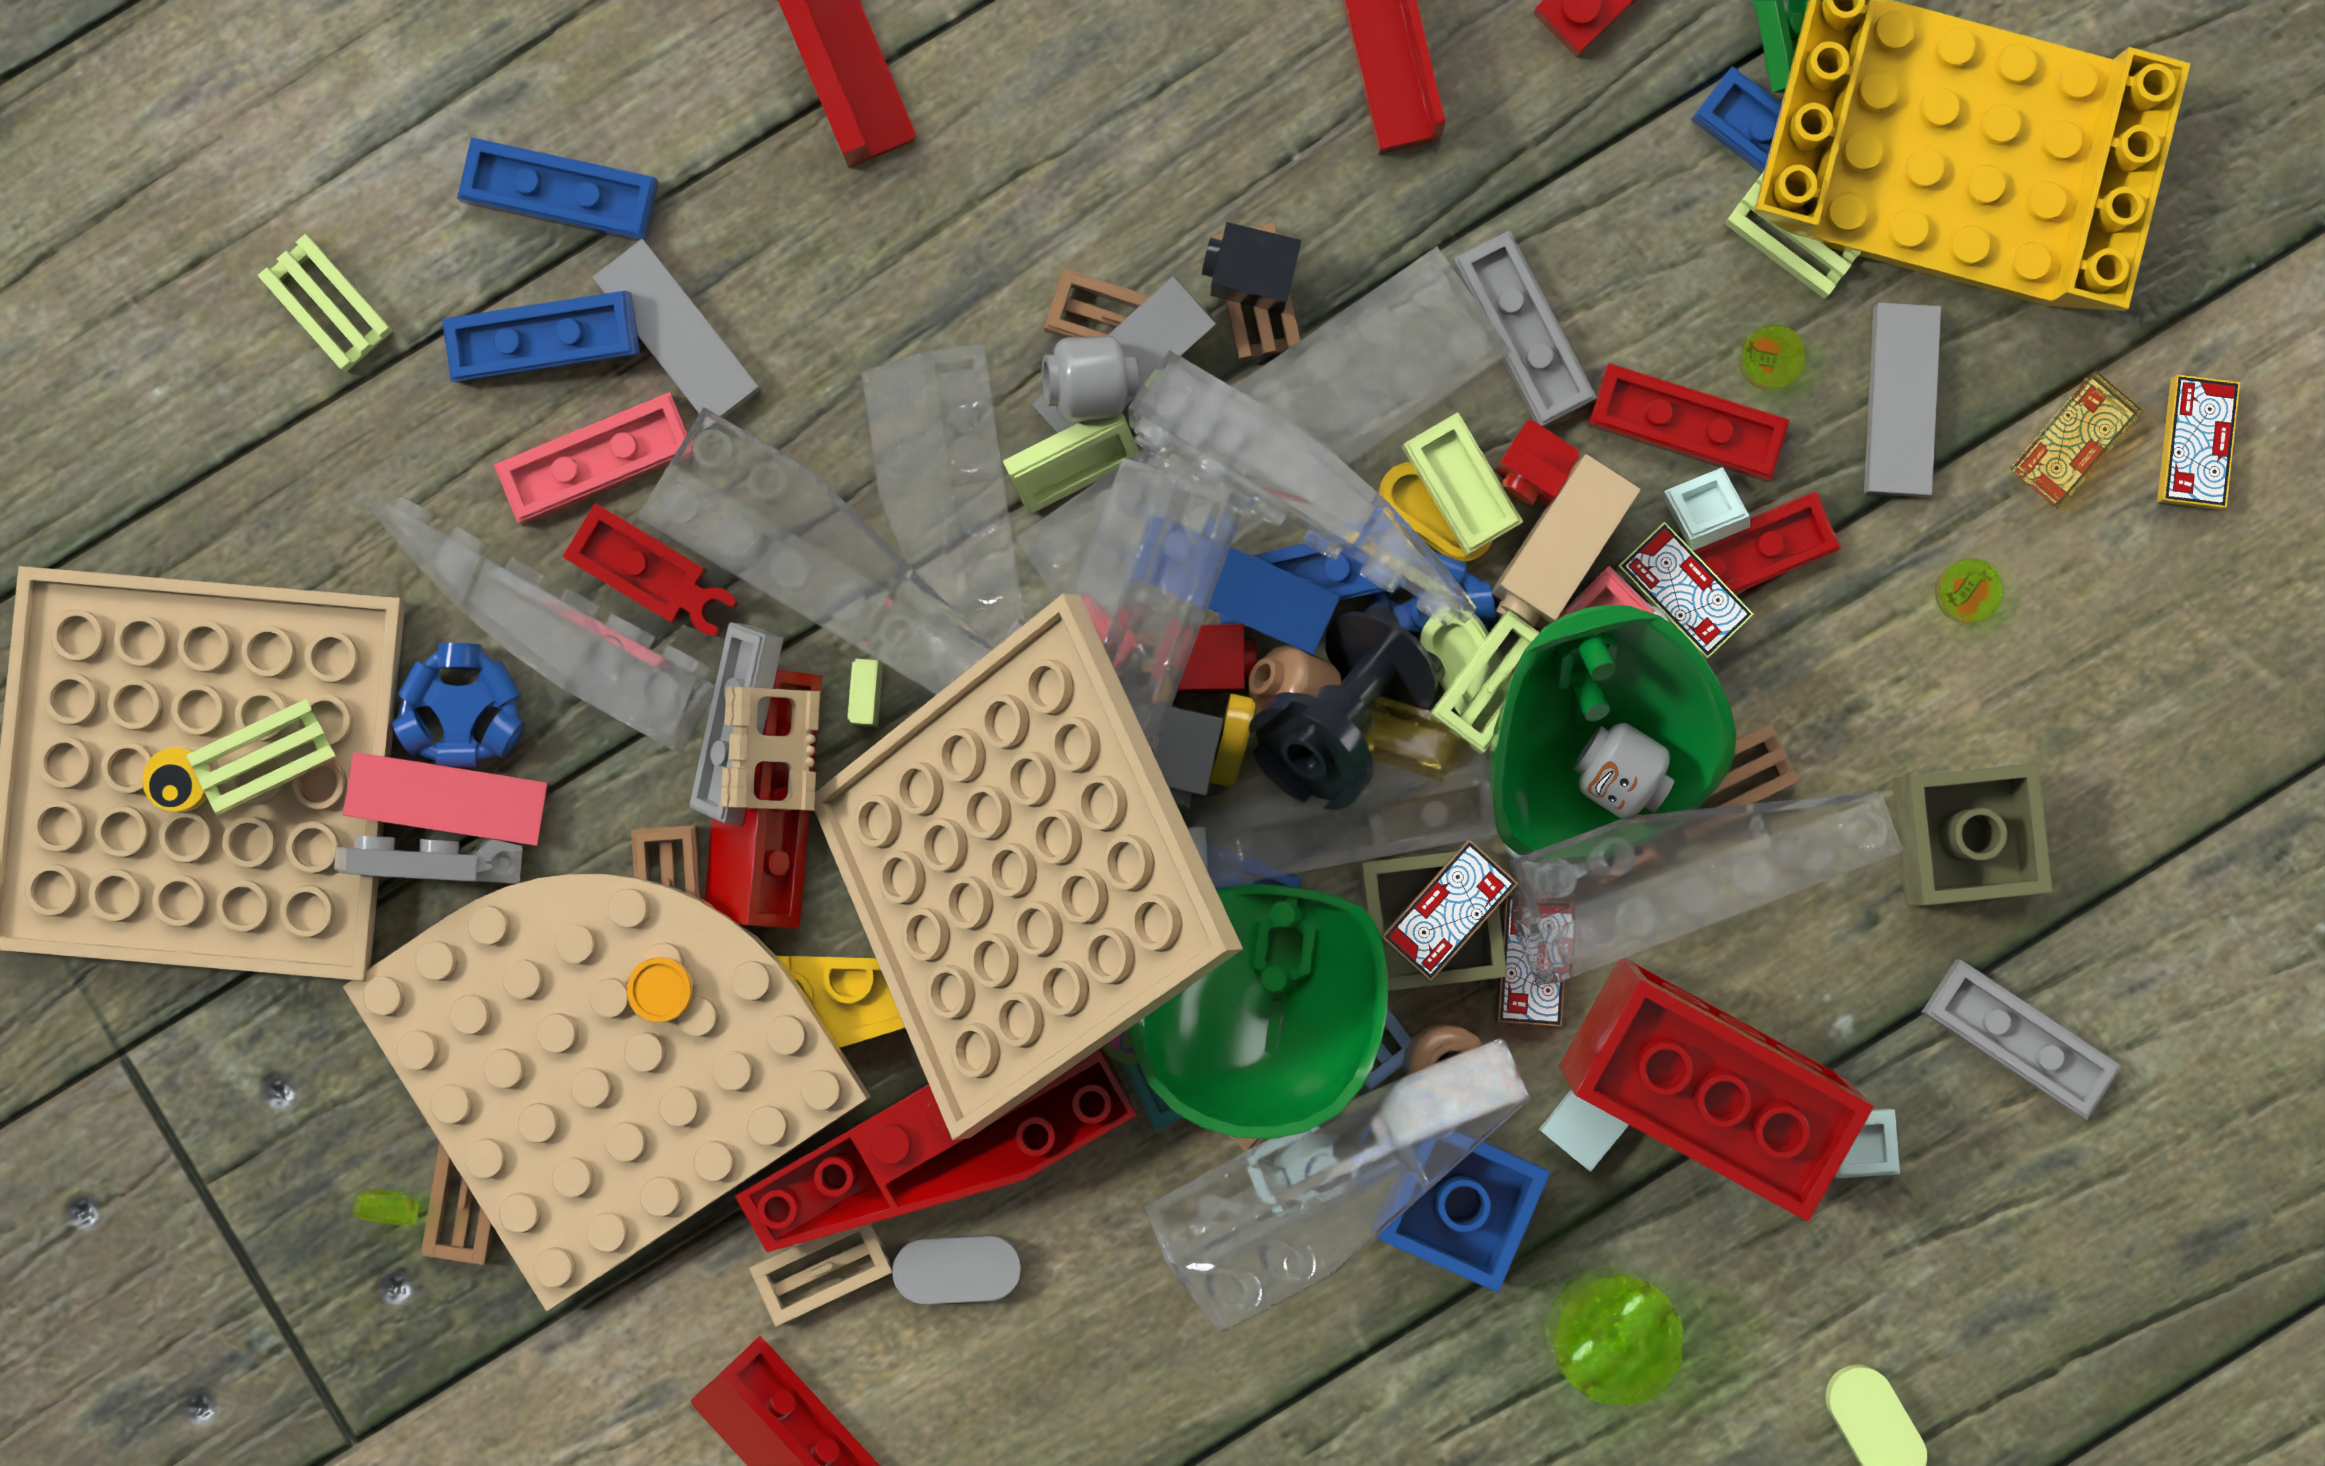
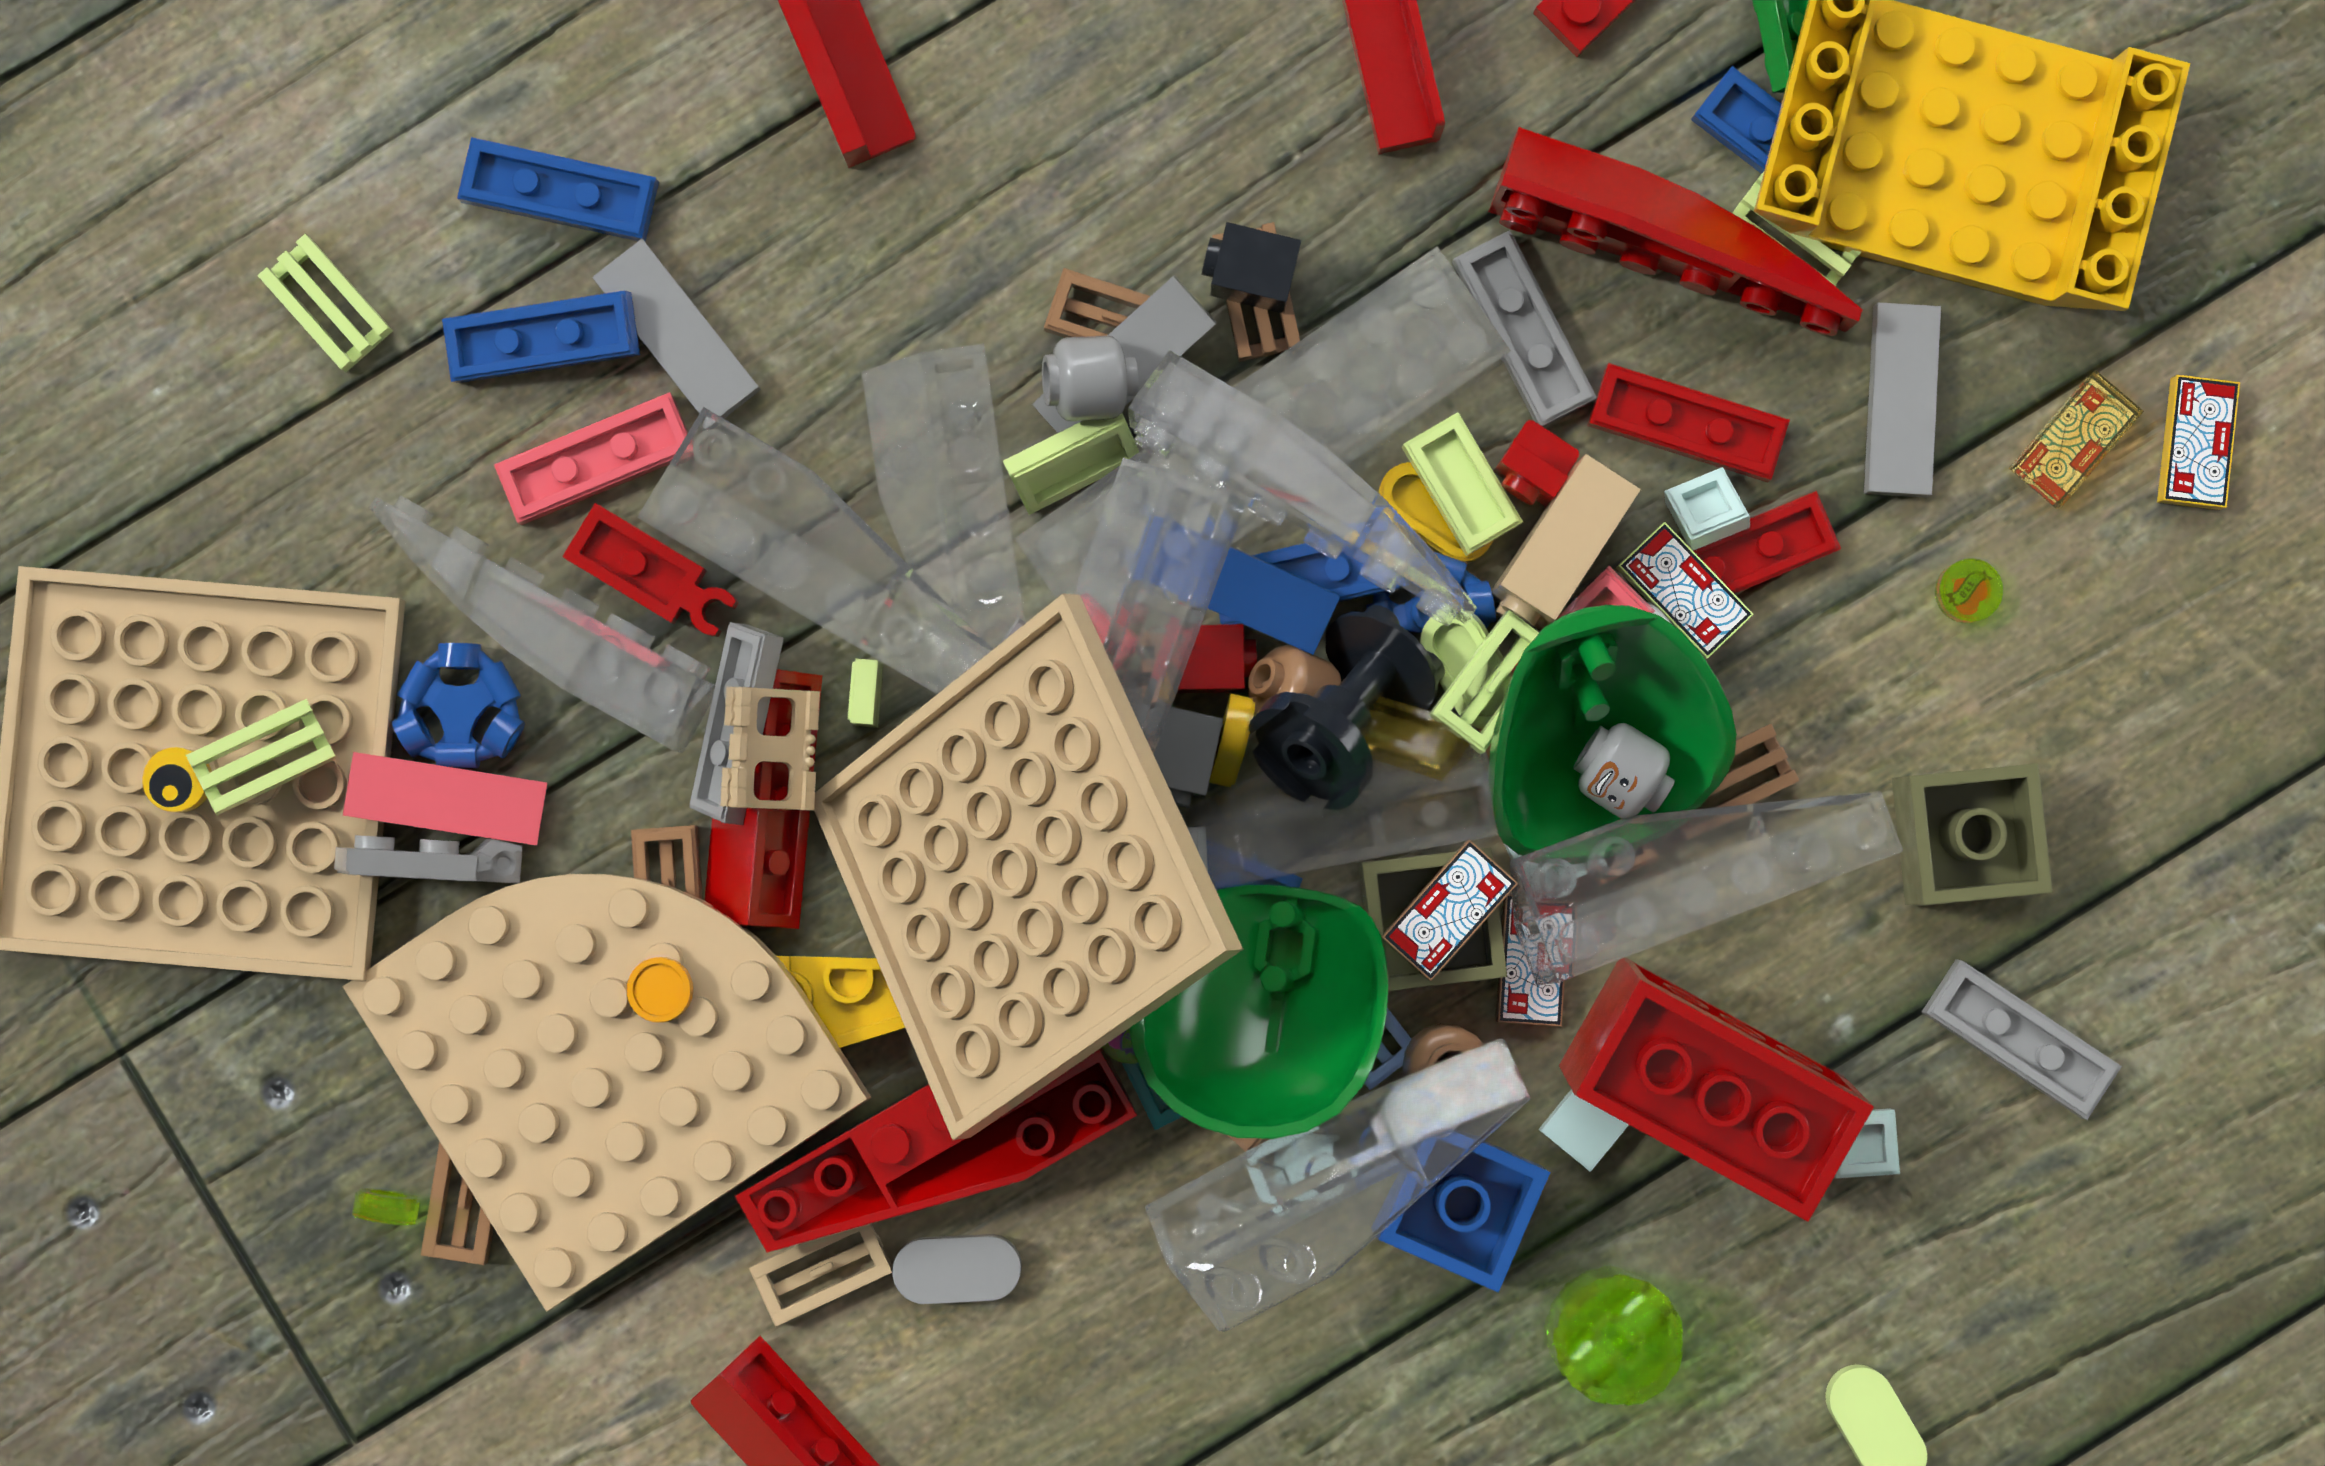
(1662, 227): none -> red wedge
(1772, 357): clear neon green tile -> none

